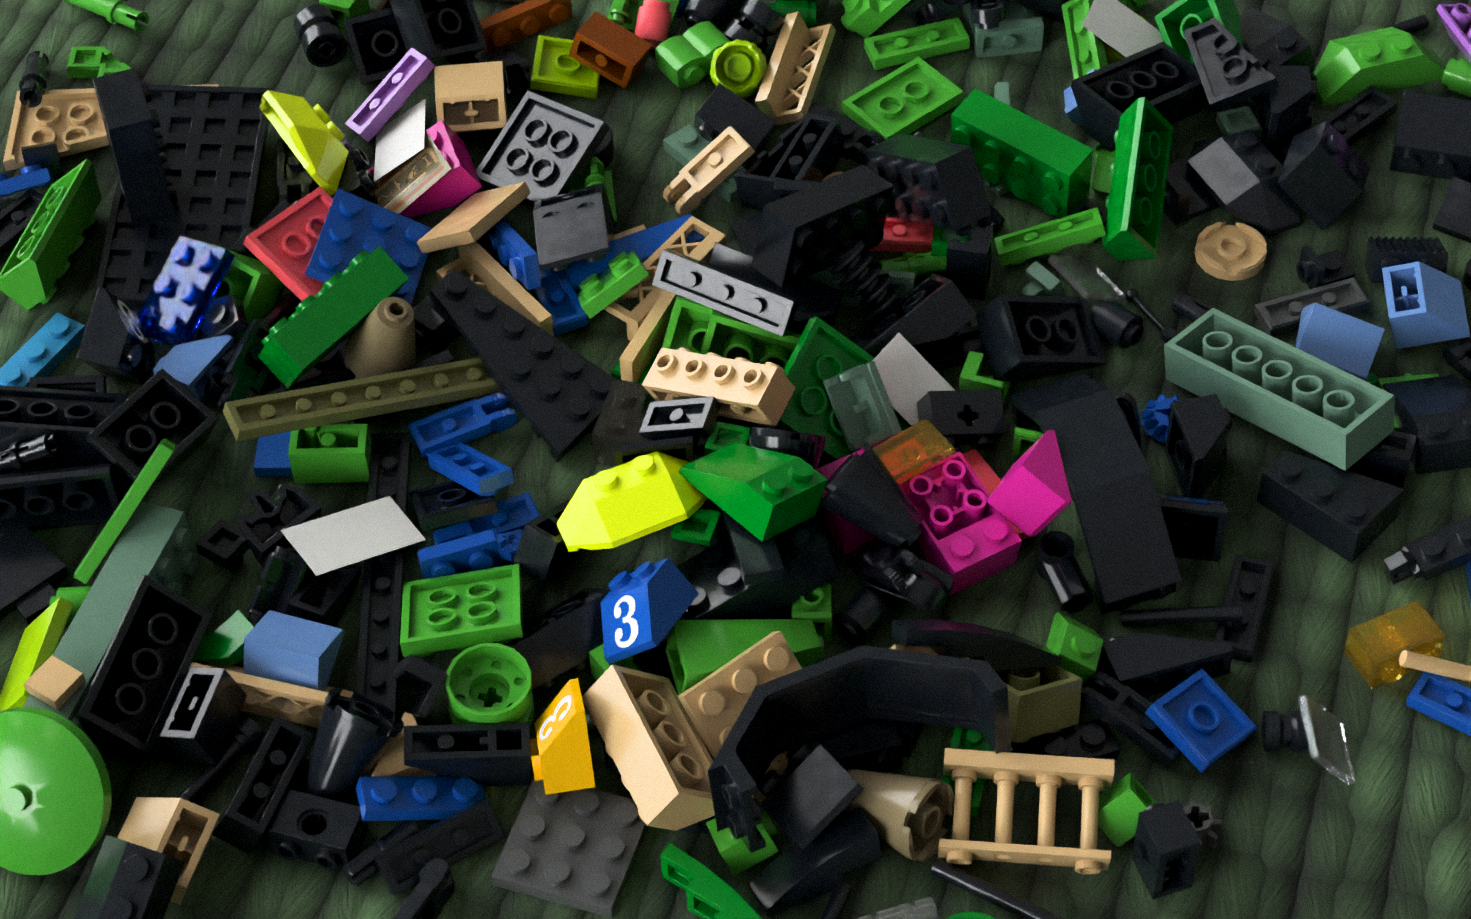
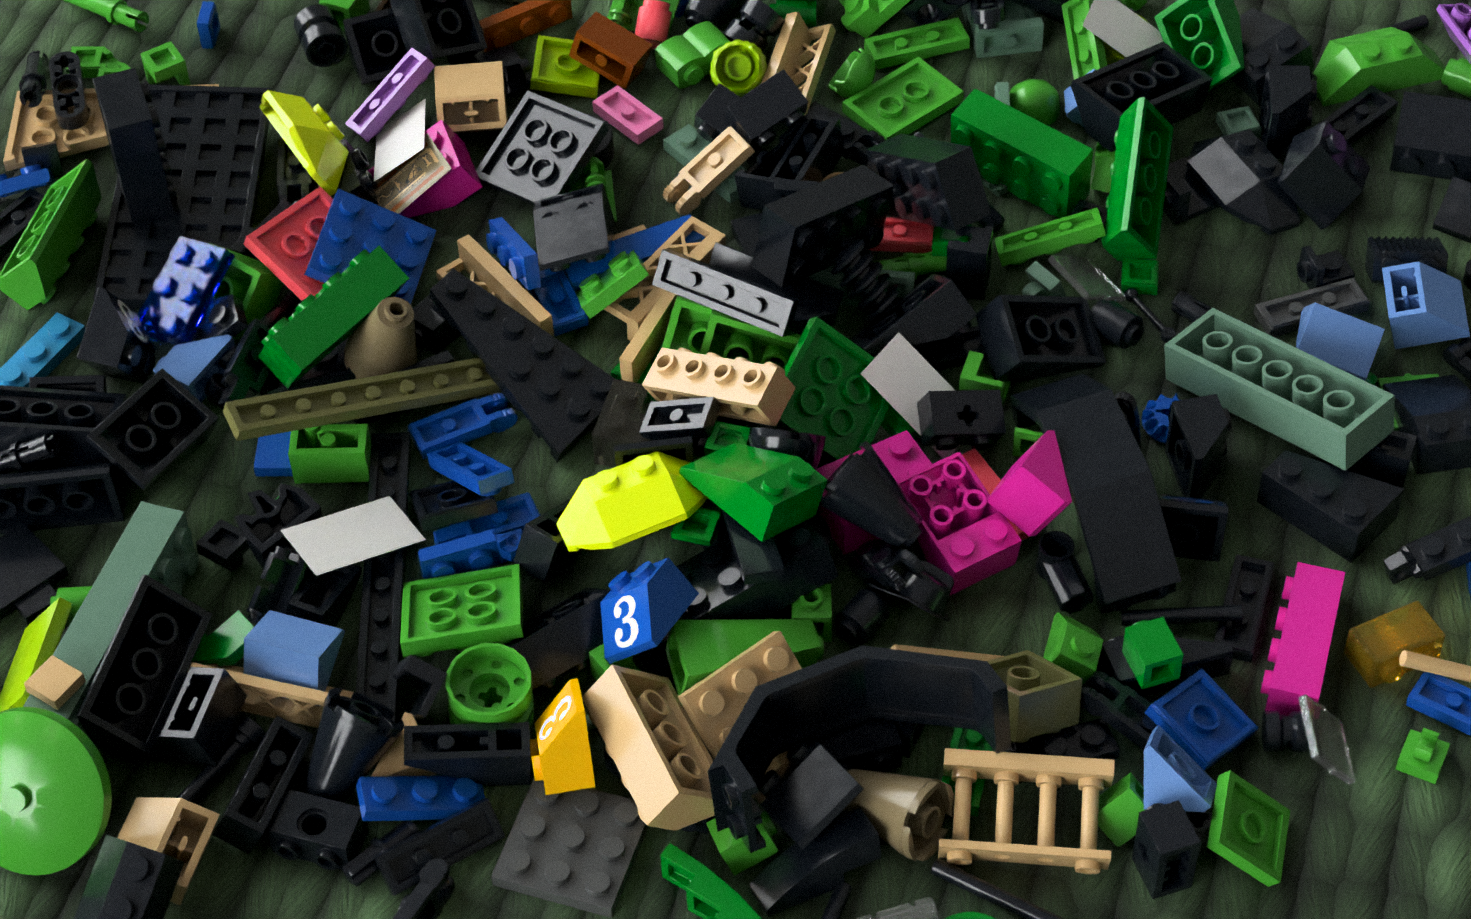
(64, 100): none -> black beam
(124, 510): bright green tile -> none
(163, 64): none -> bright green panel
(208, 24): none -> blue tile
(473, 217): tan tile -> none
(627, 114): none -> bright pink plate
(767, 110): none -> black brick
(854, 74): none -> bright green hair
(862, 405): sand green hinge -> none
(914, 450): clear yellow slope -> none
(974, 642): black slope -> none
(1036, 99): none -> bright green hair
(1140, 275): none -> green tile
(1152, 652): none -> green brick
(1174, 775): none -> medium blue slope
(1225, 66): black wing -> none
(1230, 251): tan tile -> none
(1248, 828): none -> bright green plate
(1305, 637): none -> dark pink brick
(1423, 755): none -> bright green tile

